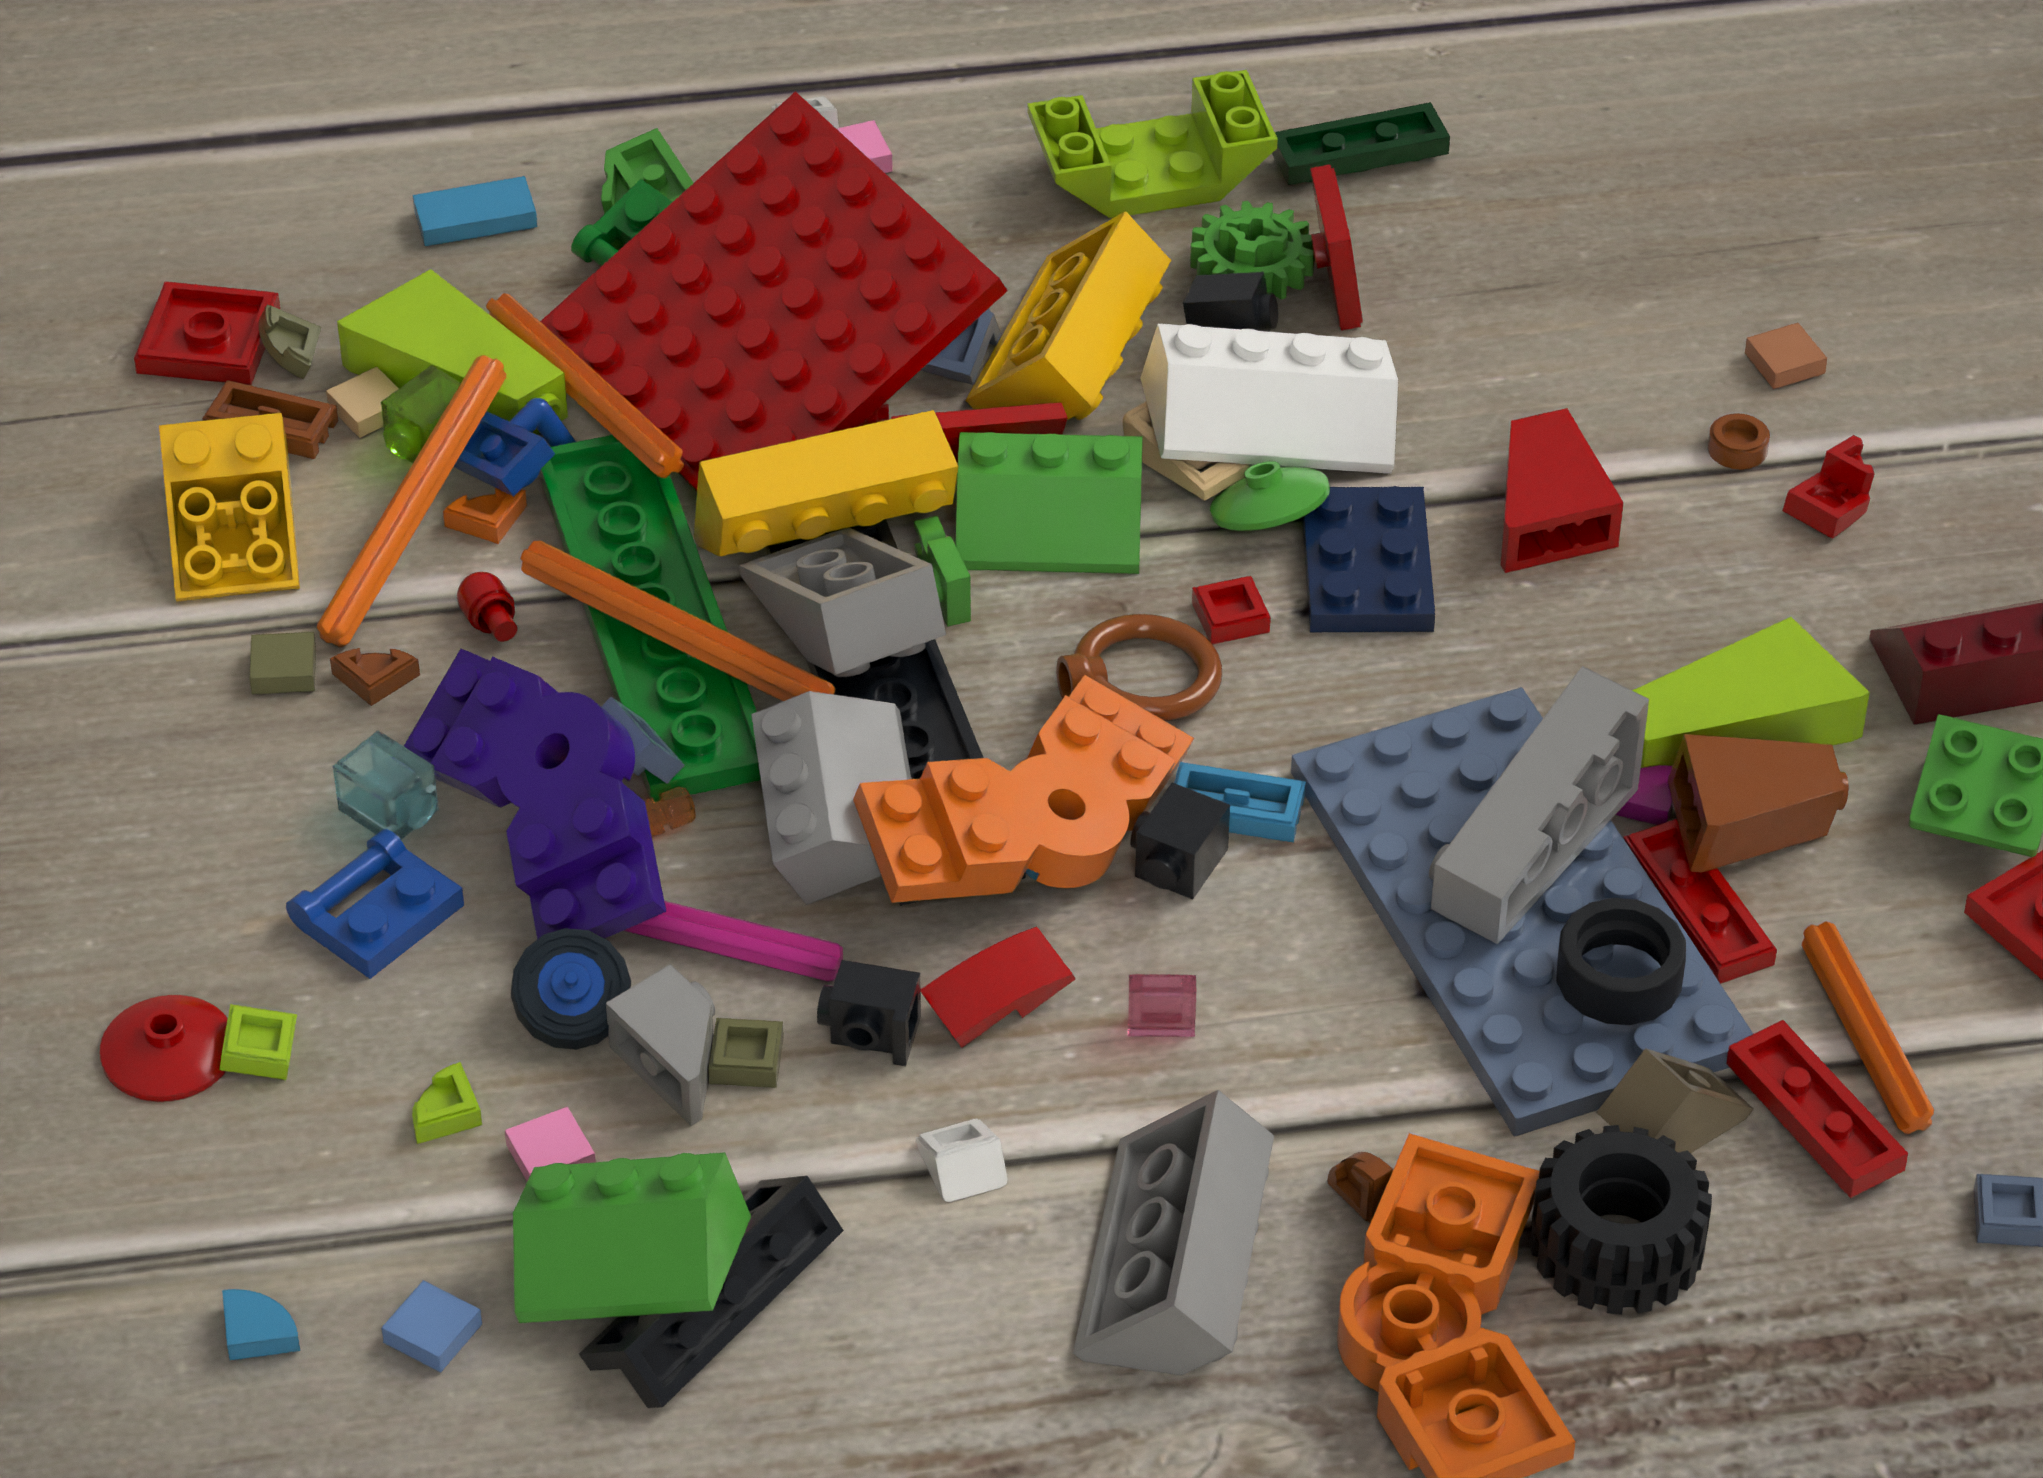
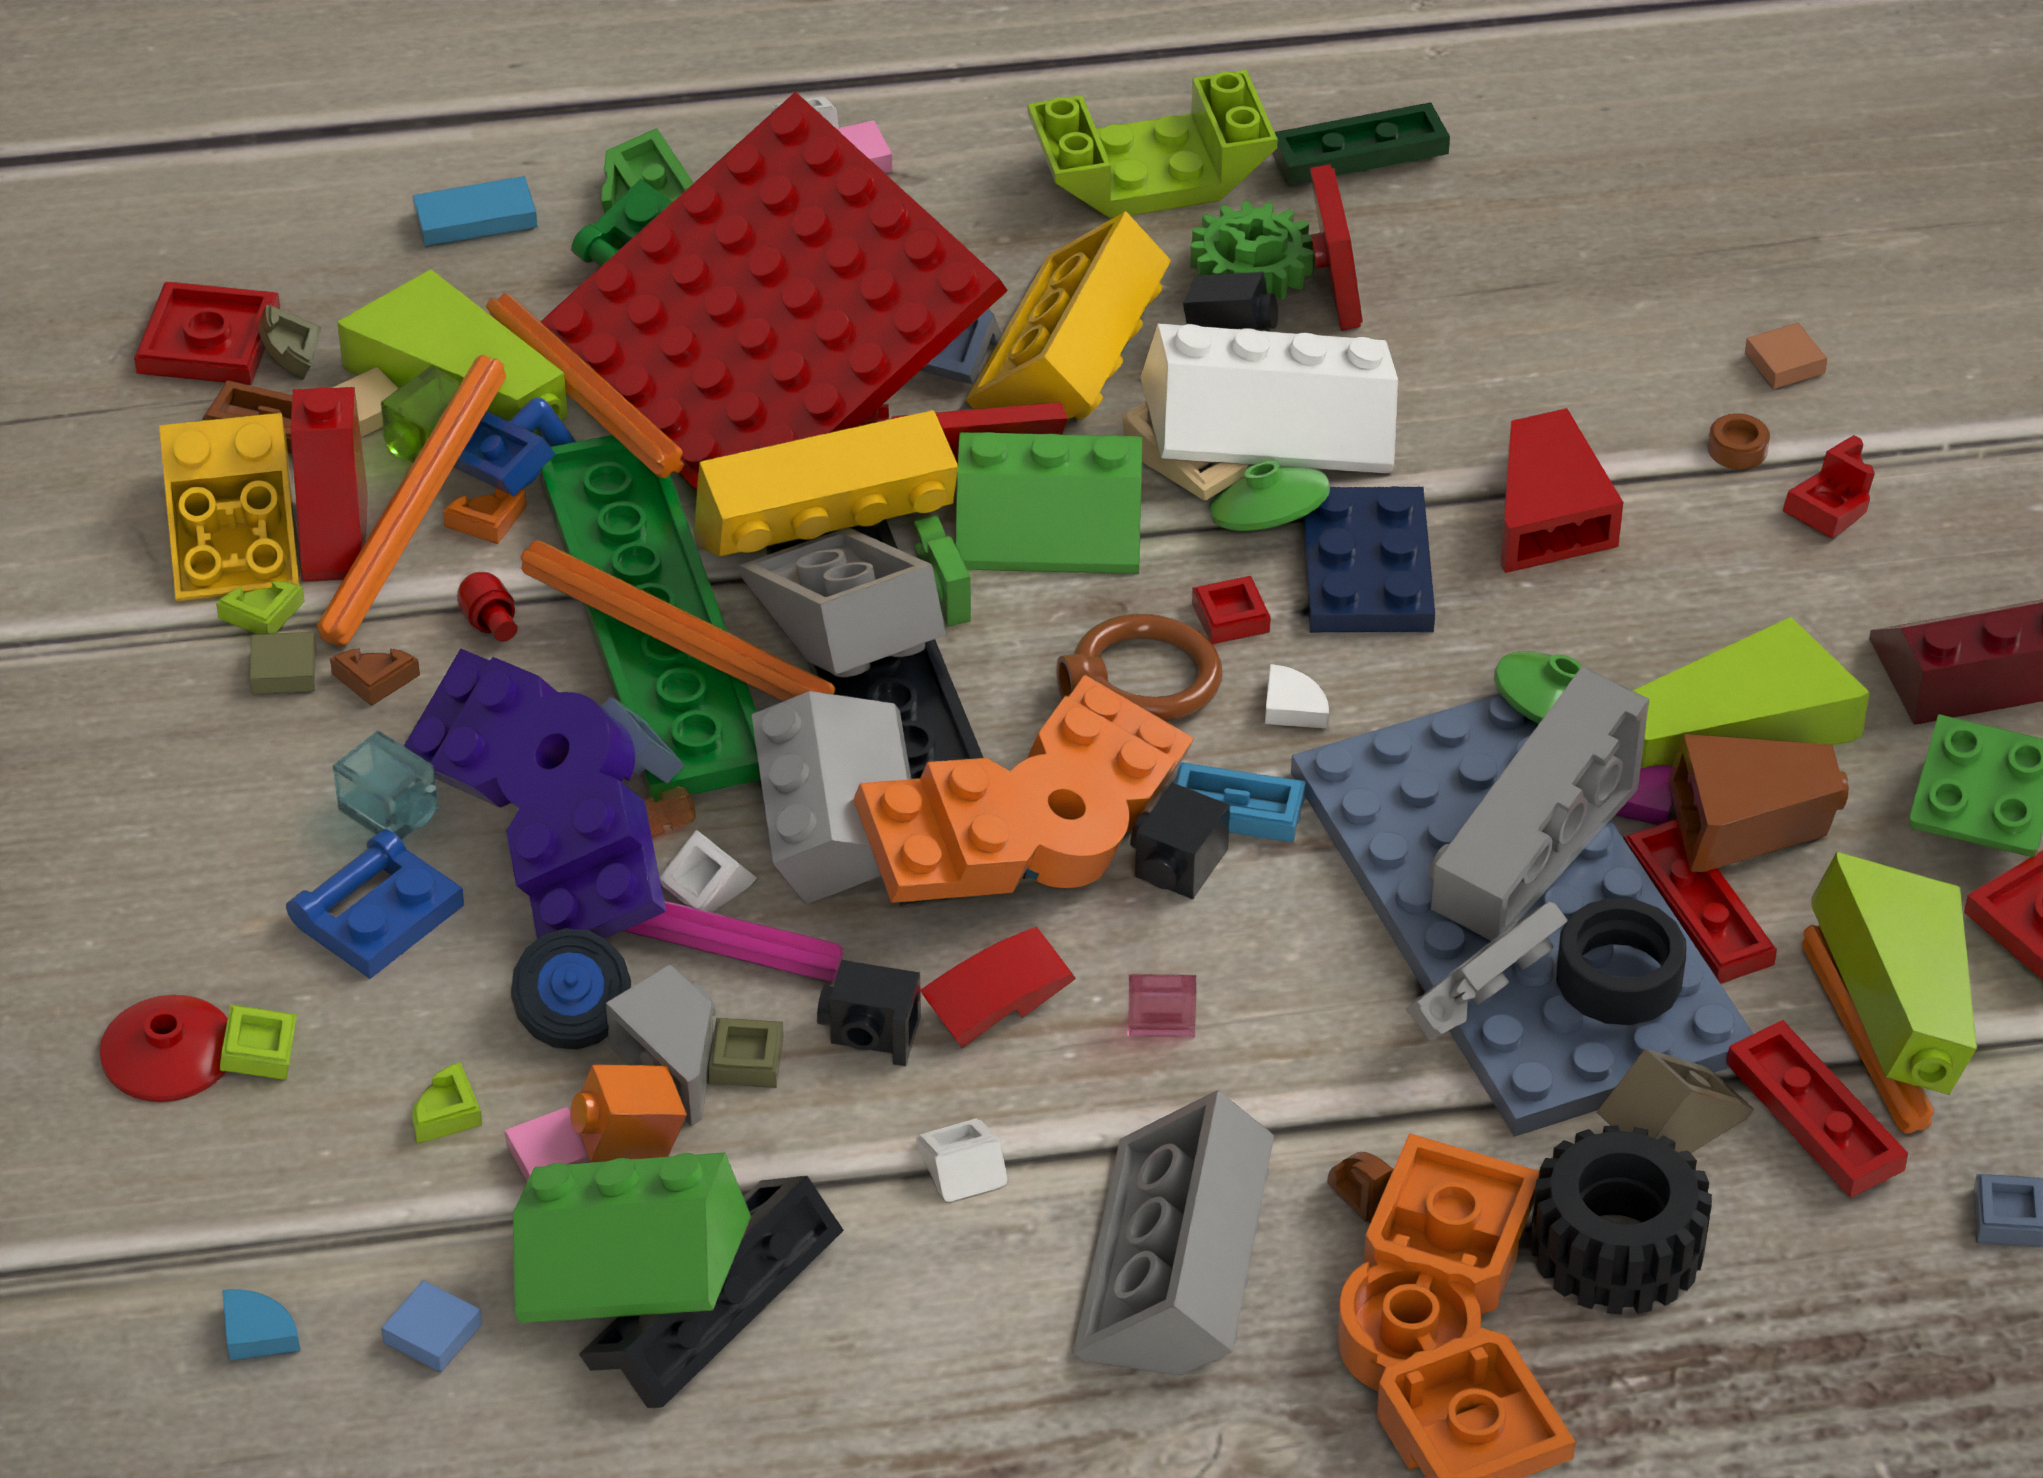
(261, 609): none -> lime tile
(328, 481): none -> red slope
(627, 1112): none -> orange brick
(705, 875): none -> white slope
(1295, 700): none -> white tile
(1482, 973): none -> light grey hinge
(1534, 680): none -> bright green dish
(1903, 966): none -> lime slope

